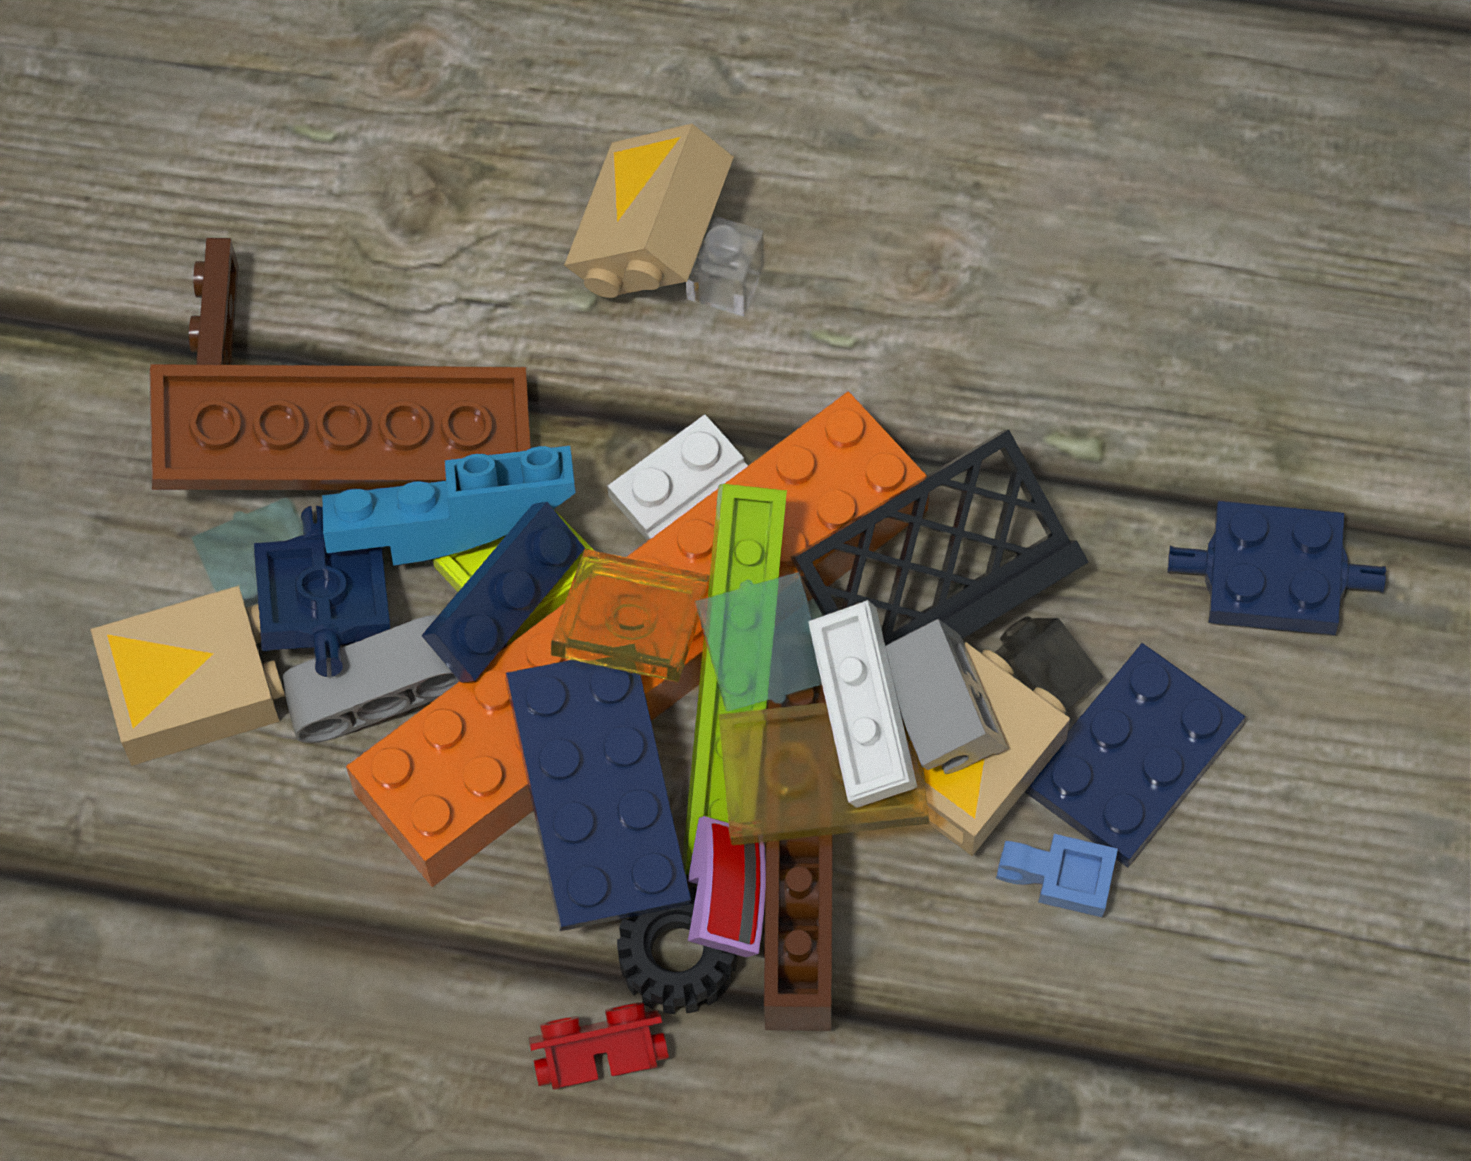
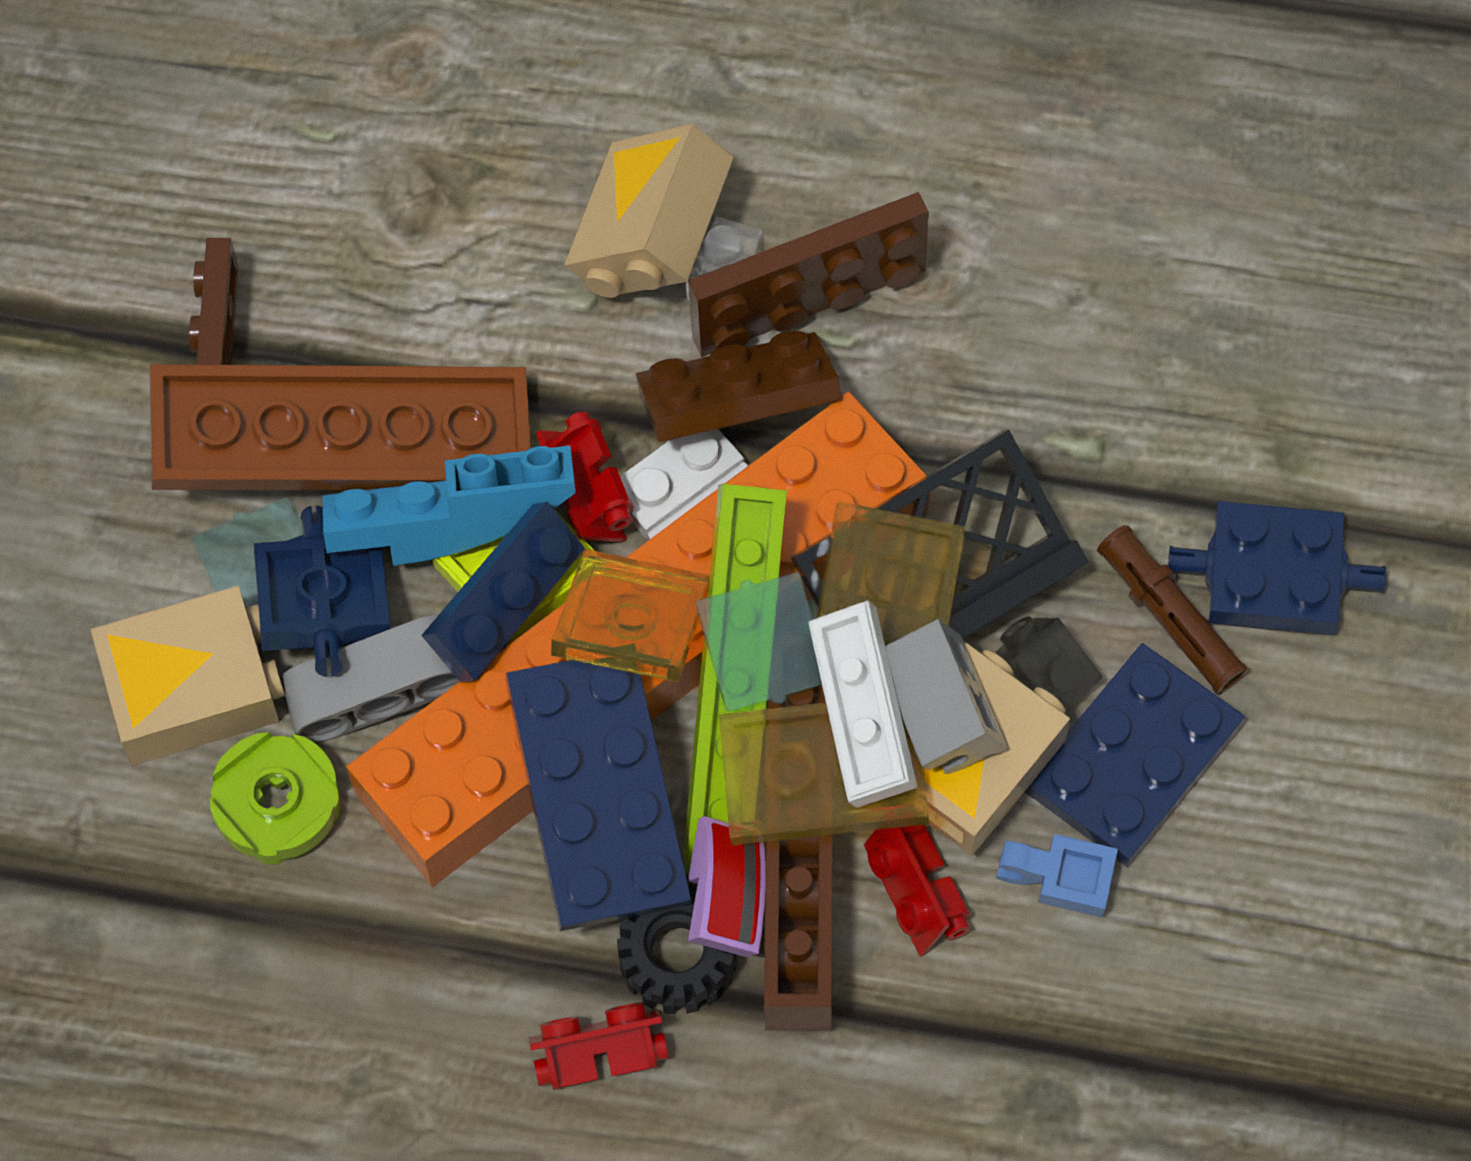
(274, 832): none -> lime plate
(600, 503): none -> red hinge
(737, 385): none -> reddish brown plate
(809, 275): none -> reddish brown plate
(895, 563): none -> clear yellow tile
(922, 907): none -> red hinge
(1155, 589): none -> reddish brown pin

